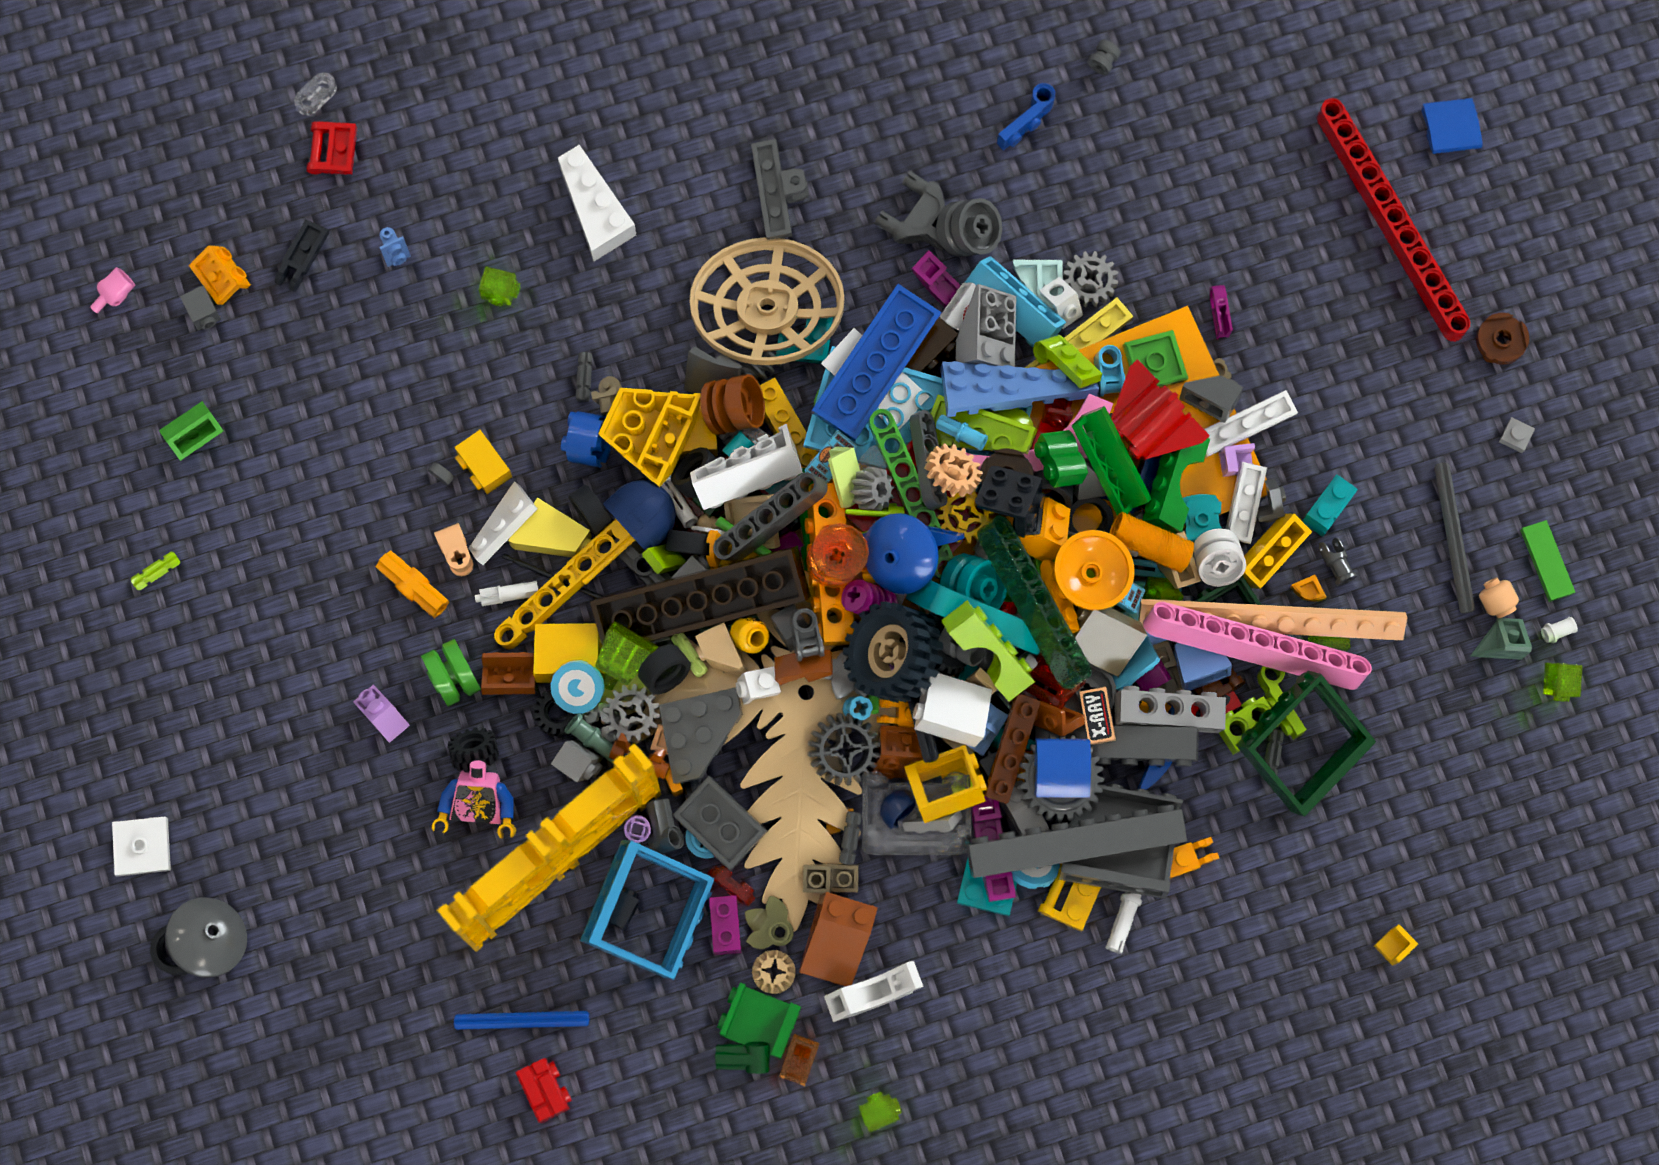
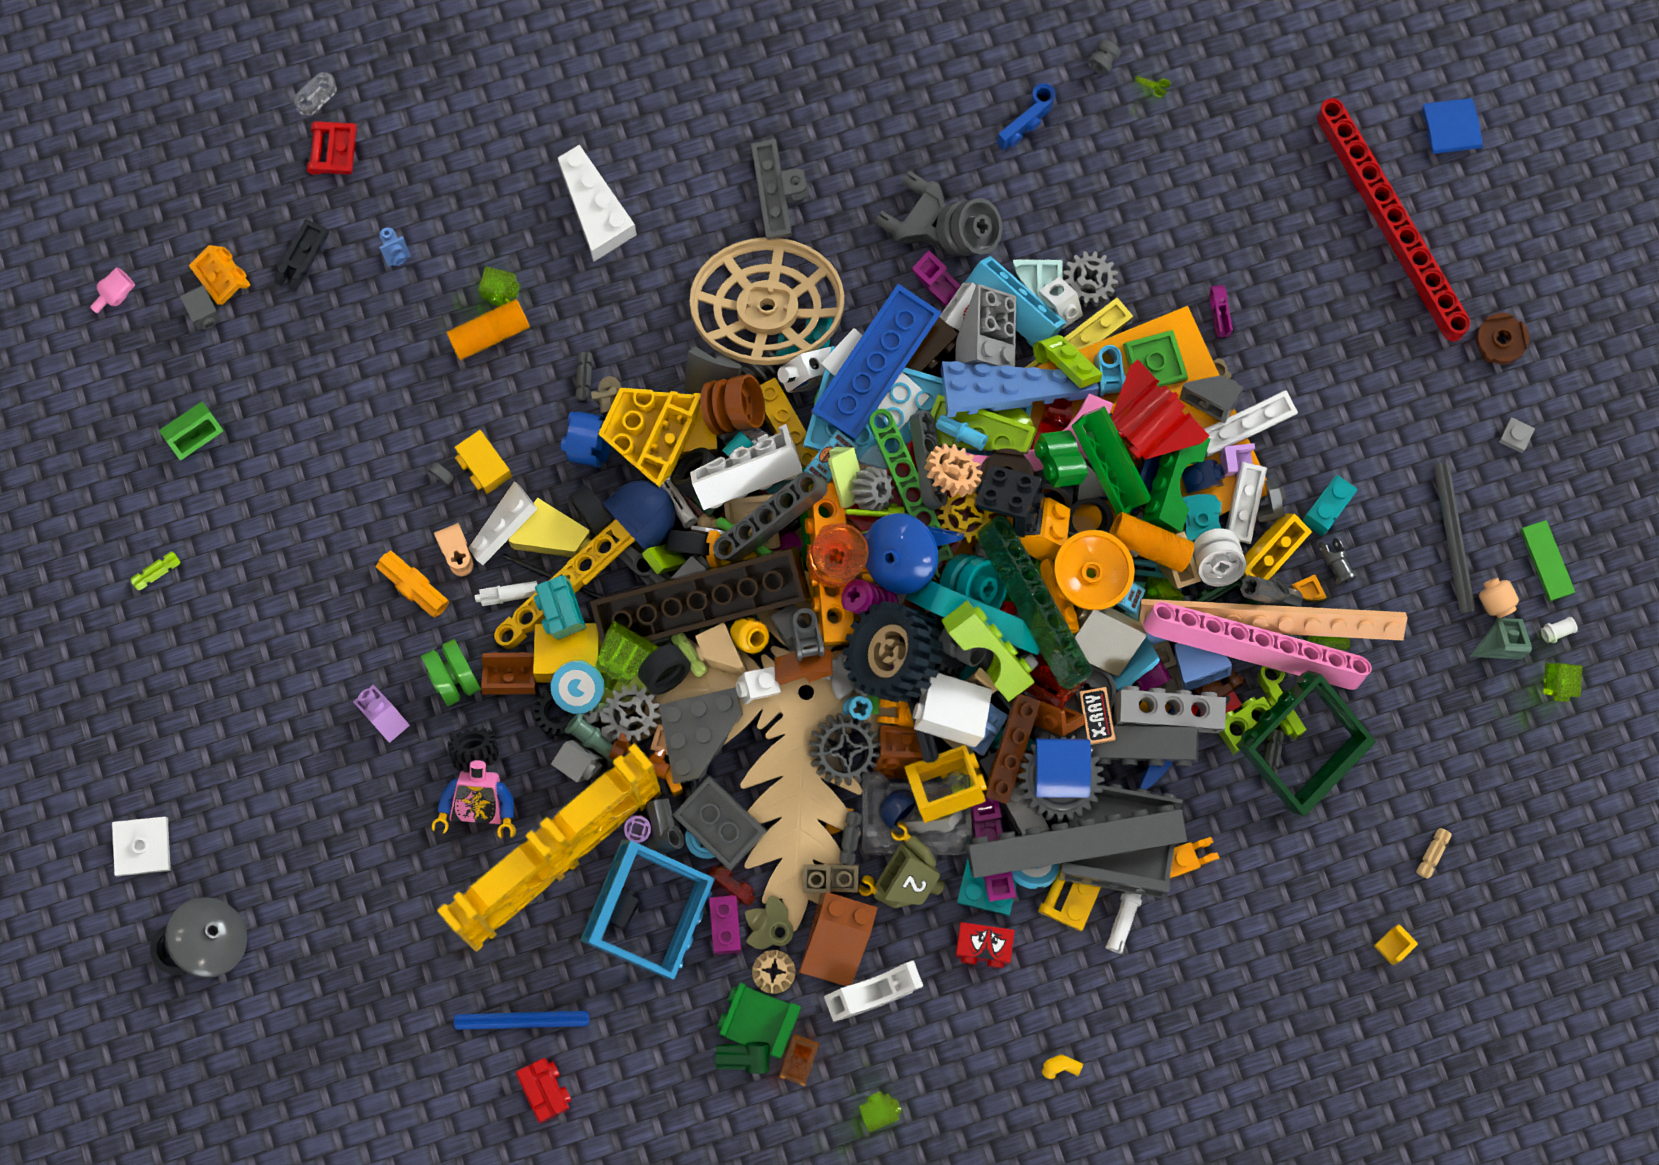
(480, 334): none -> light orange piece
(559, 607): none -> teal brick
(798, 373): none -> white torso
(908, 875): none -> olive torso
(984, 944): none -> red brick
(1060, 1063): none -> yellow arm
(1155, 85): none -> clear neon green hand
(1203, 476): none -> dark blue bracket
(1270, 592): none -> dark grey piece
(1434, 853): none -> tan axle

